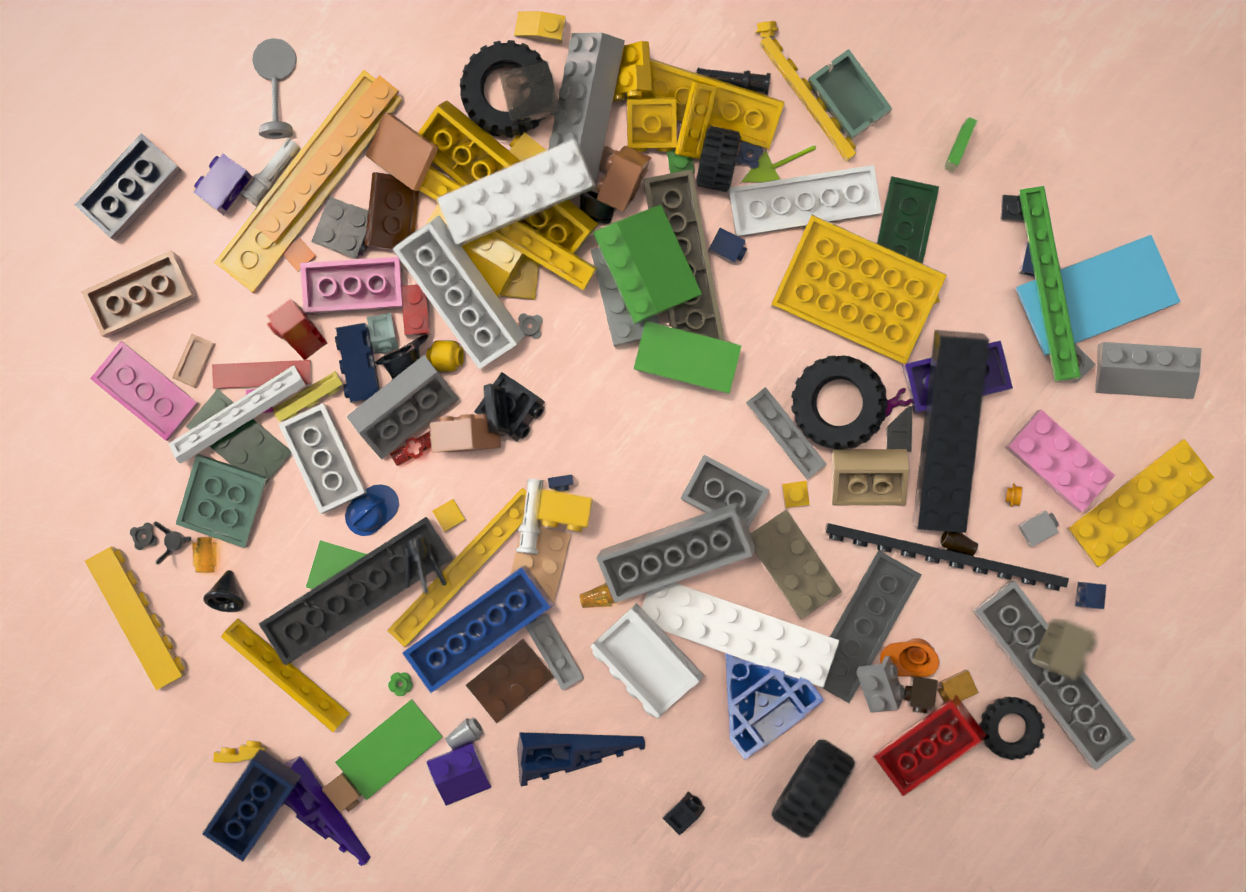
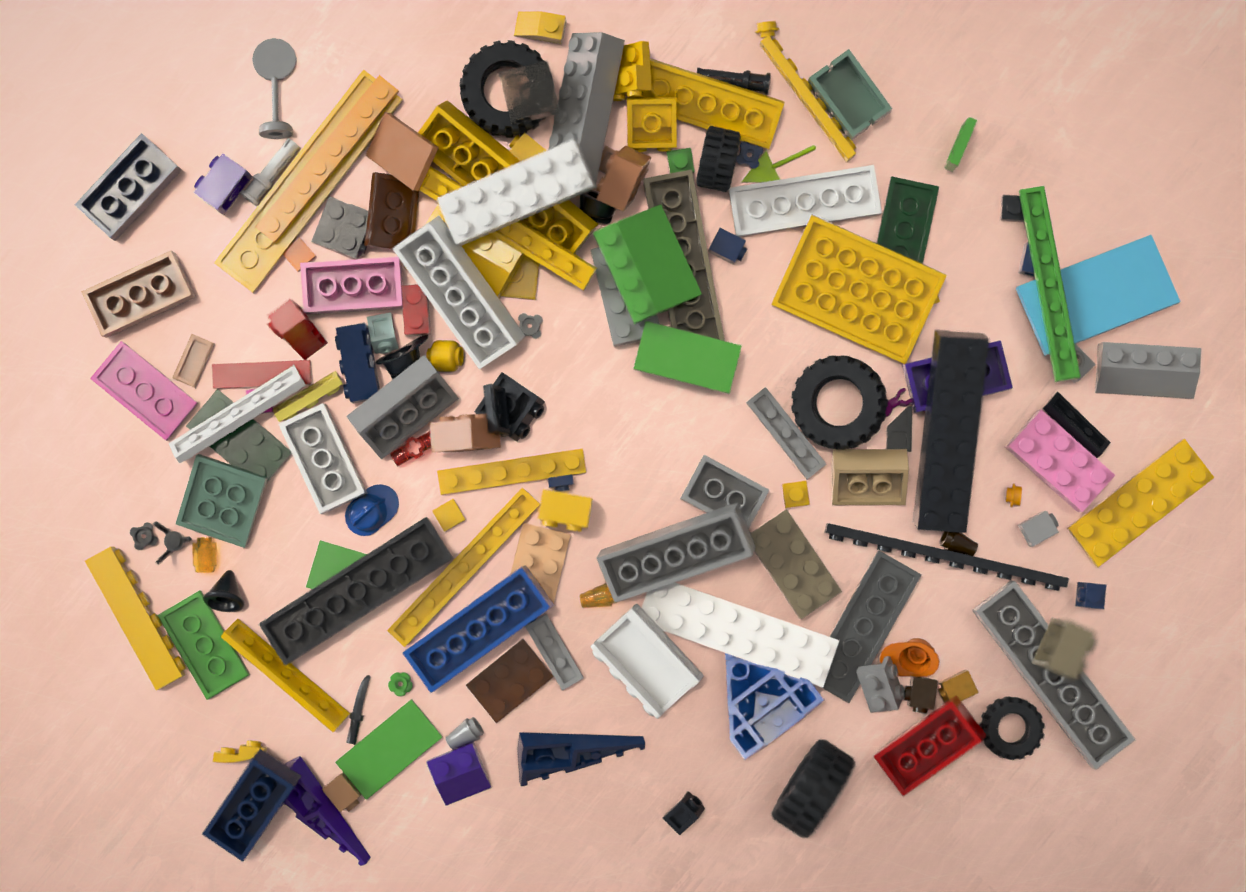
(199, 642): none -> bright green tile
(356, 715): none -> black piece
(417, 551): black plant -> none
(511, 471): none -> yellow plate
(530, 528): white pin -> none
(696, 120): yellow tile -> none
(1076, 425): none -> black plate

